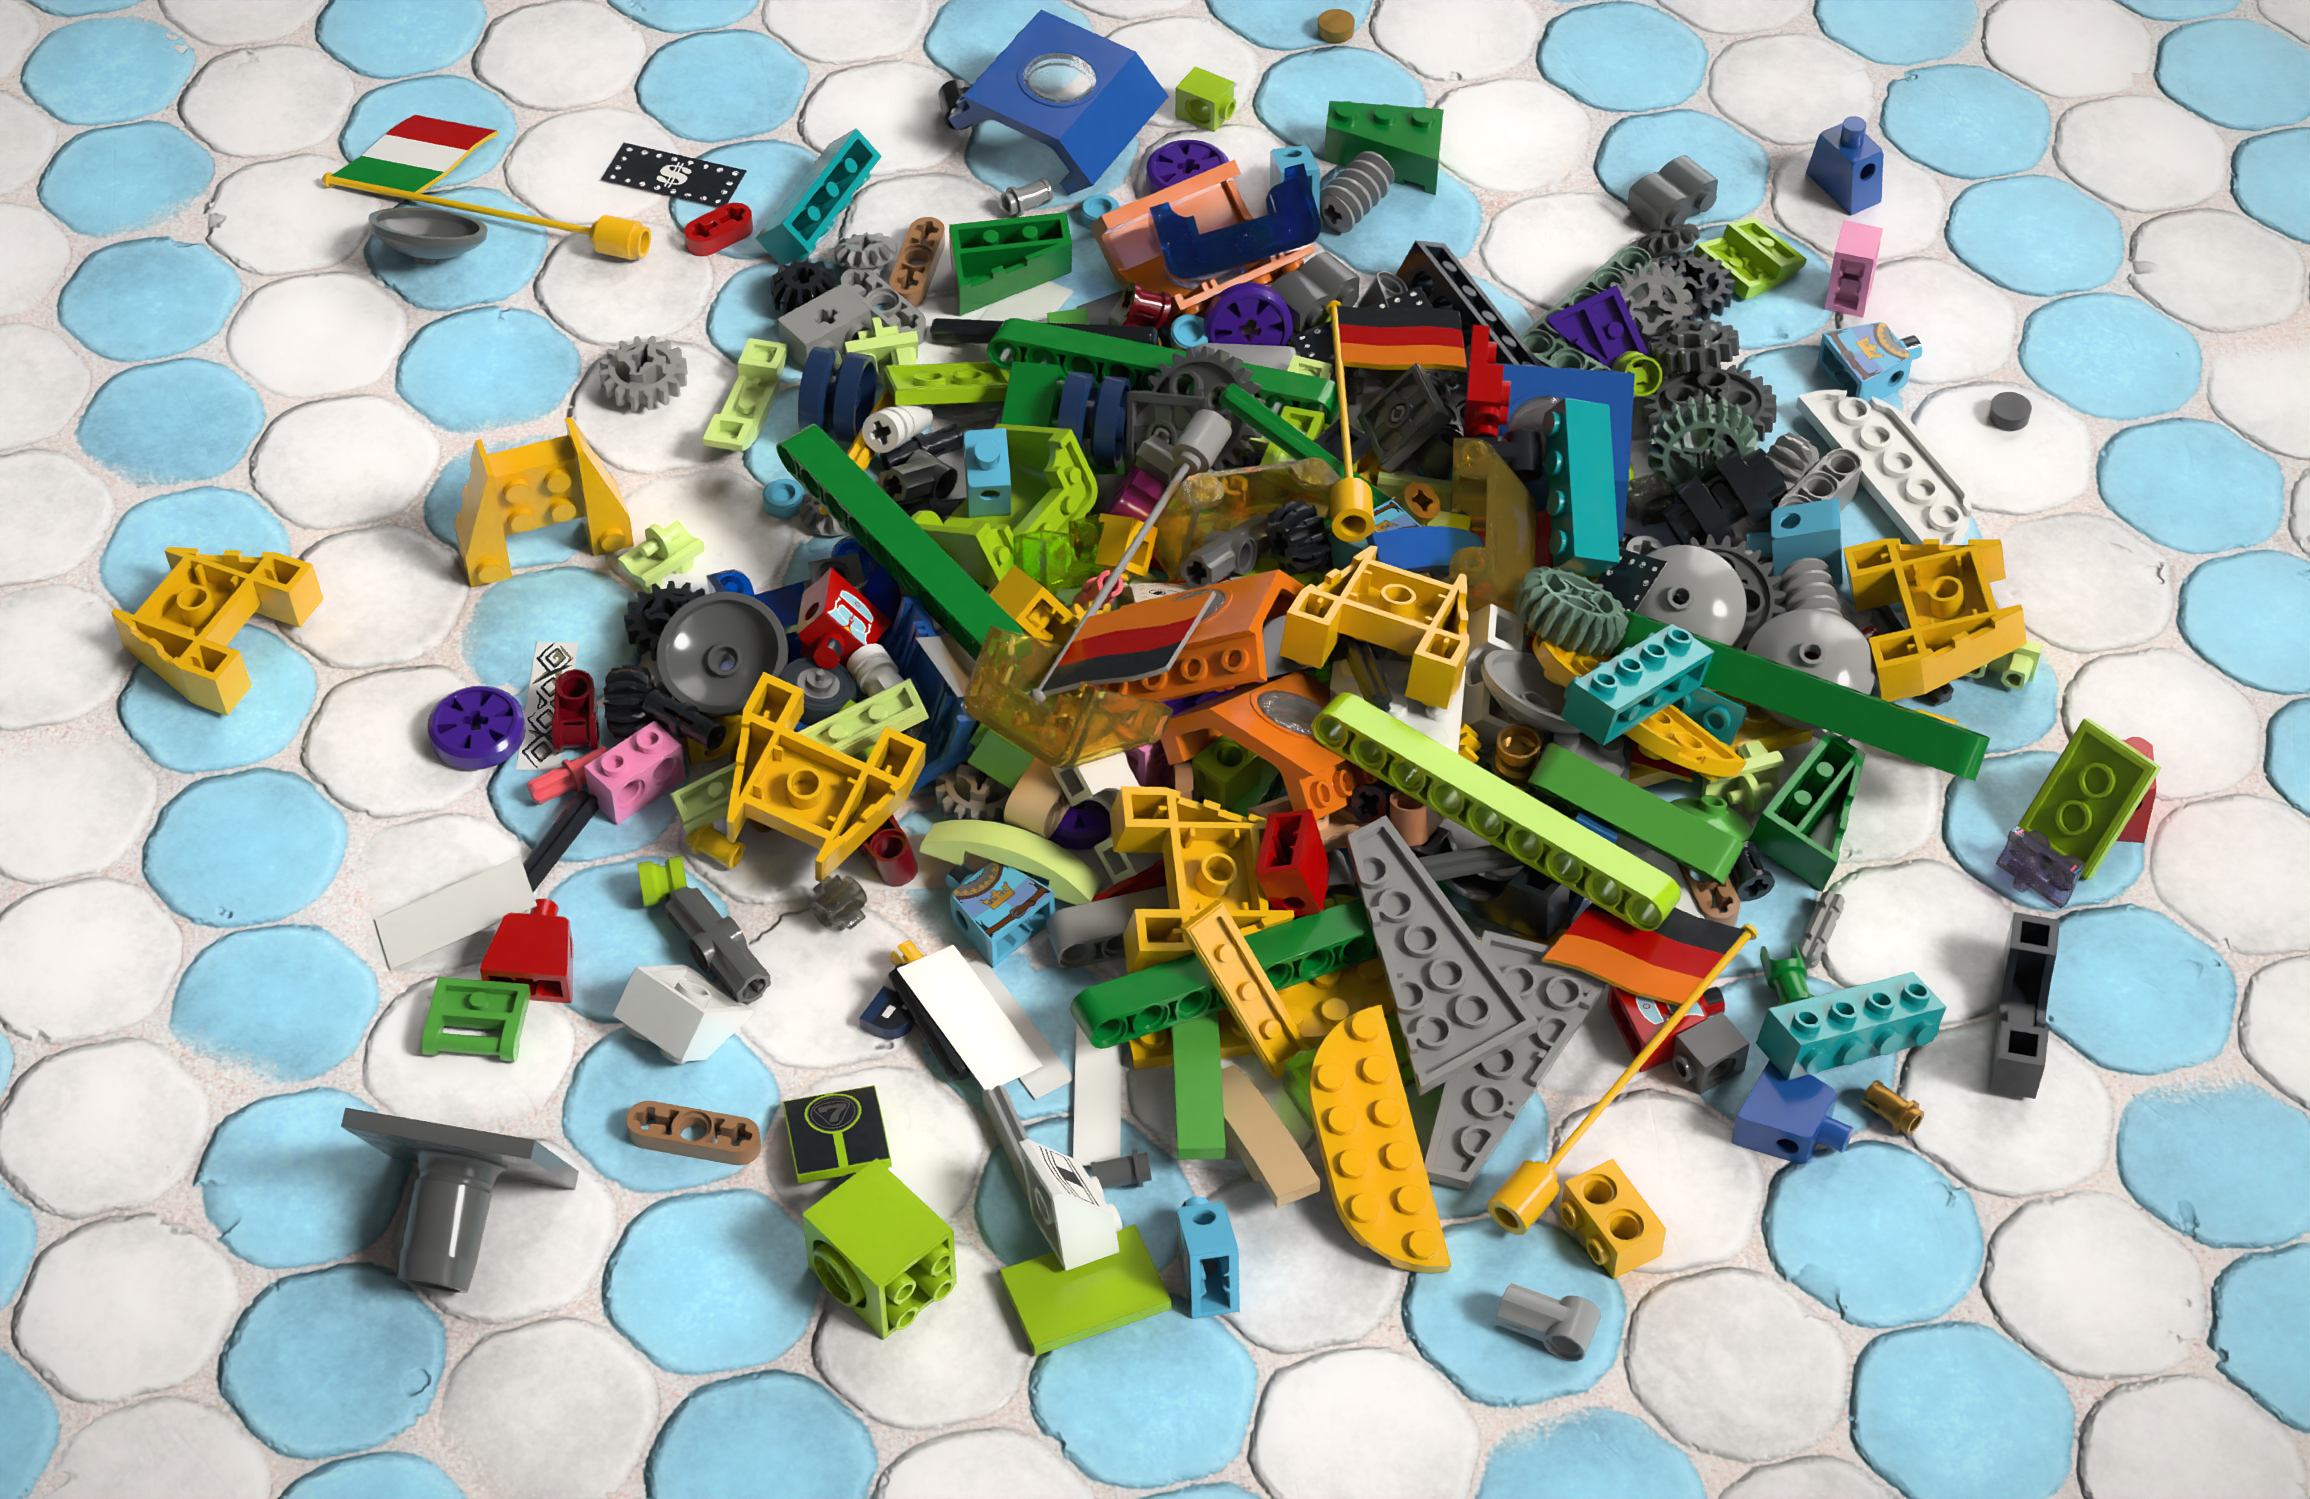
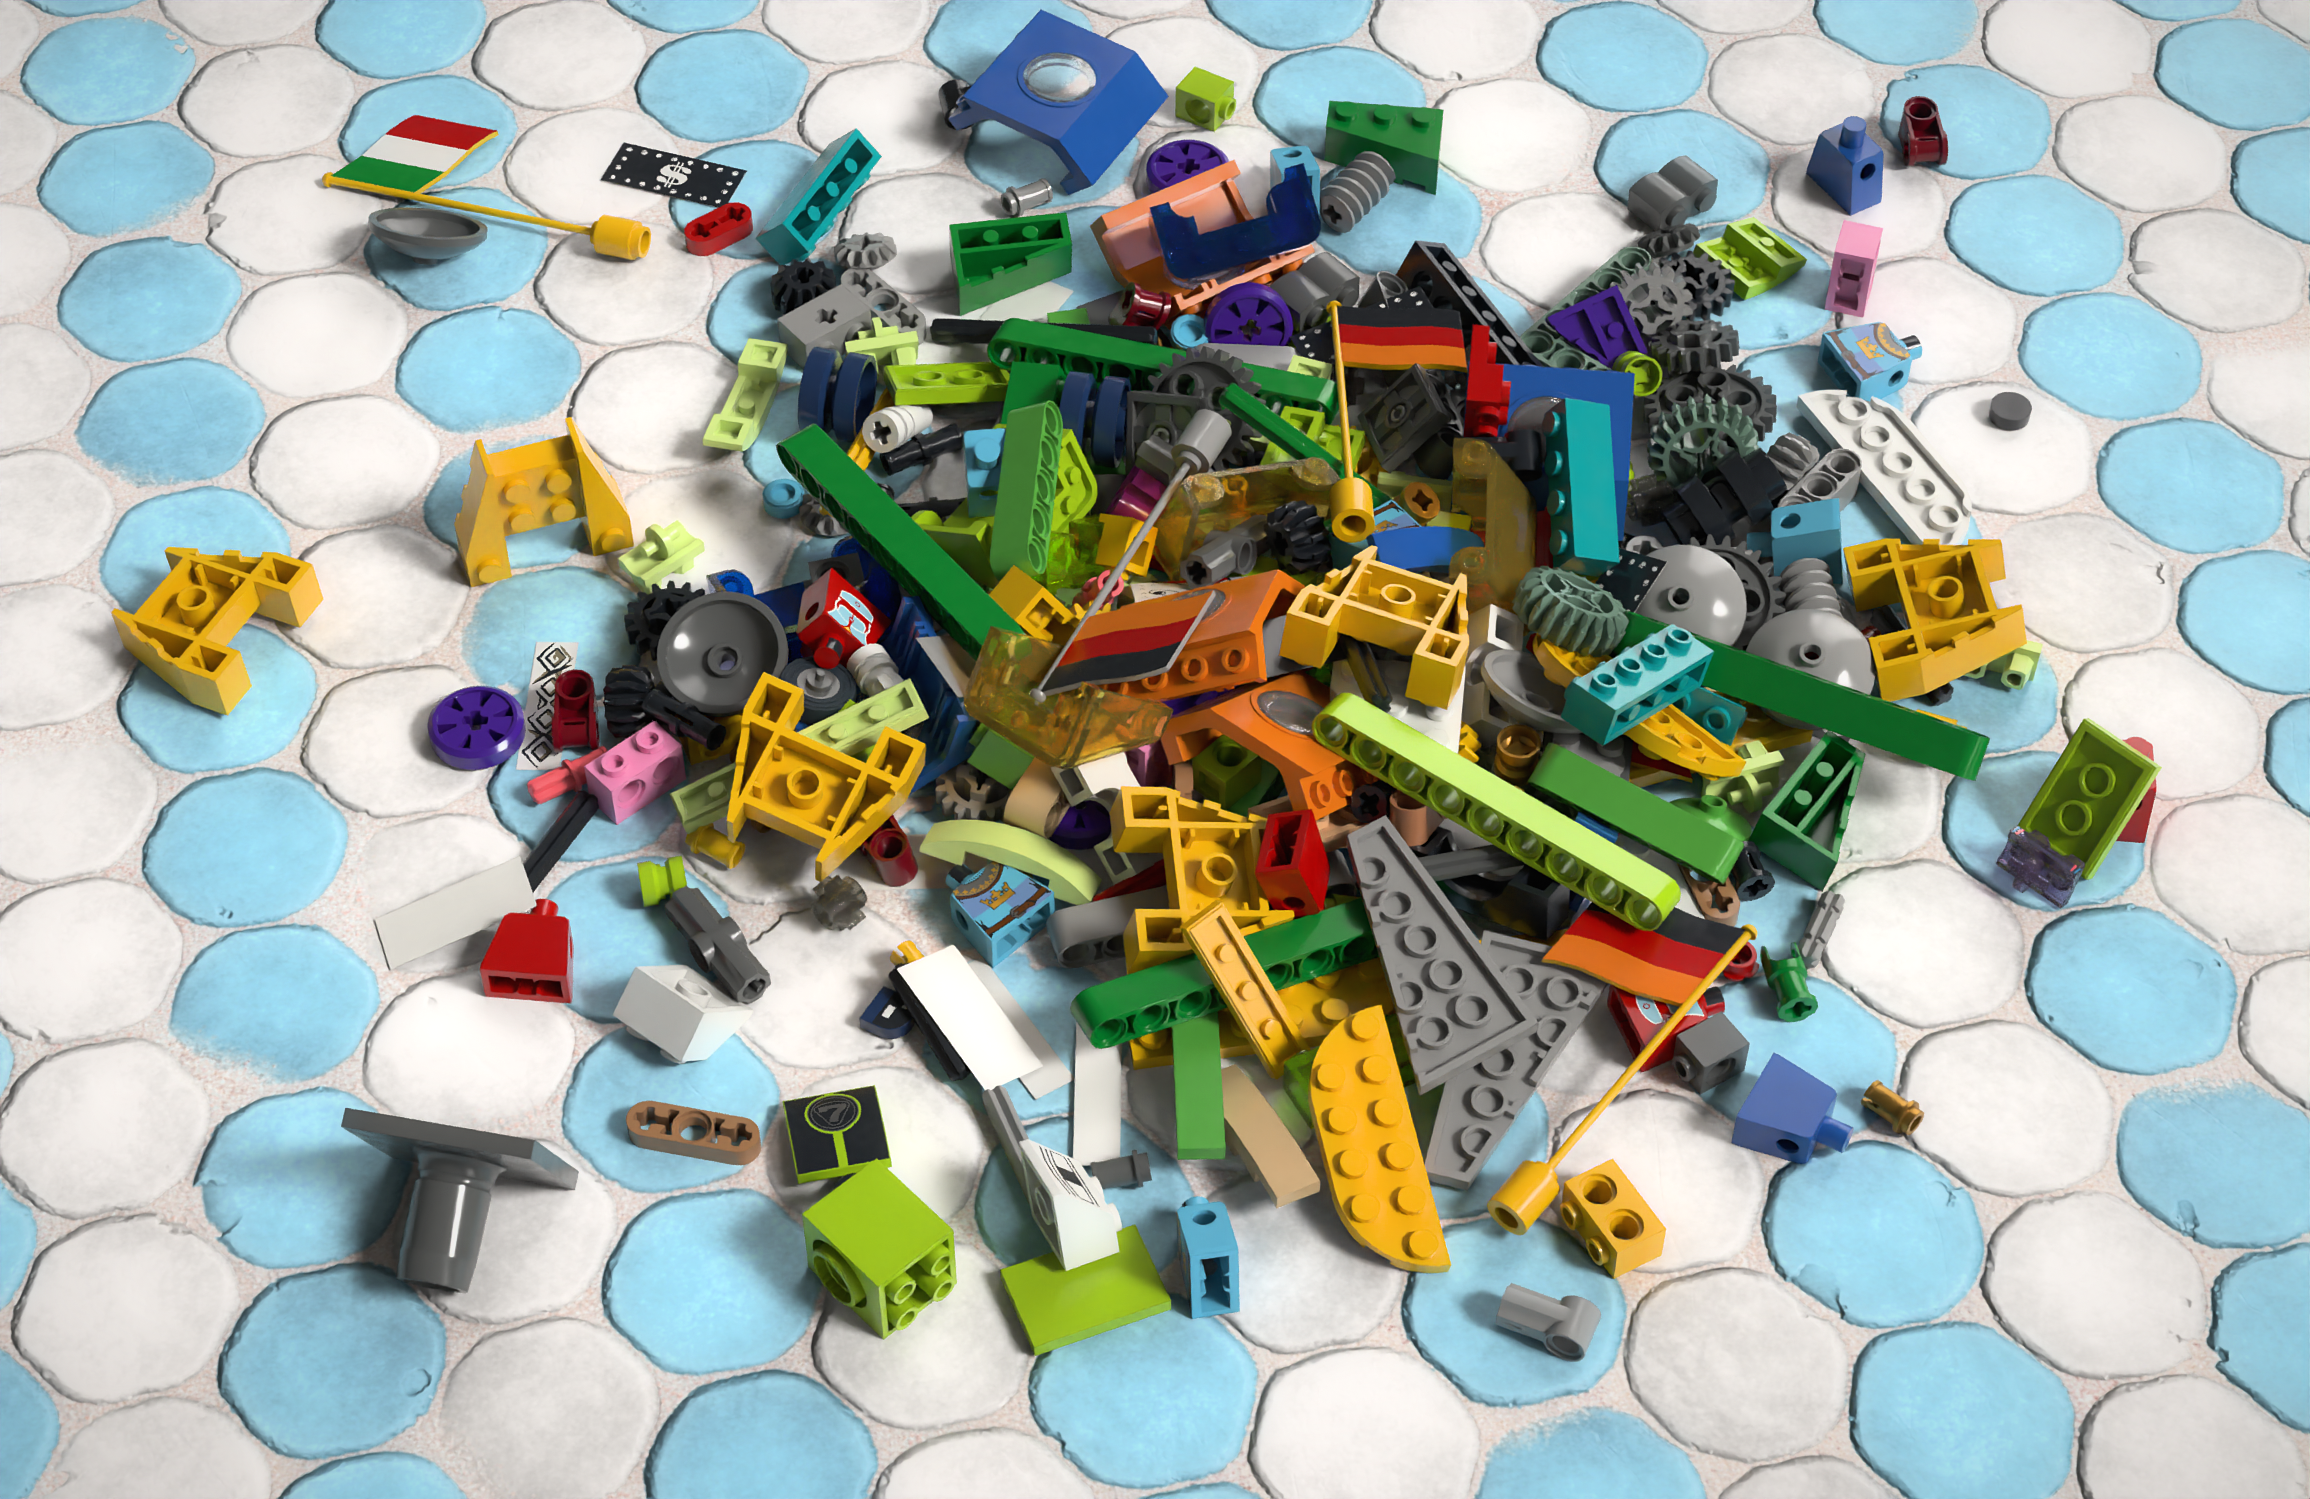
(478, 1006): bright green plate -> none
(643, 373): light grey gear -> none
(915, 249): medium nougat beam -> none
(919, 477): dark grey piece -> none
(1026, 490): none -> bright green beam
(1096, 206): medium azure tile -> none
(1332, 442): black tile -> none
(1336, 25): pearl gold tile -> none
(1747, 964): none -> red plate
(1850, 1025): teal brick -> none
(1922, 132): none -> dark red piece
(2022, 1006): black arch -> none

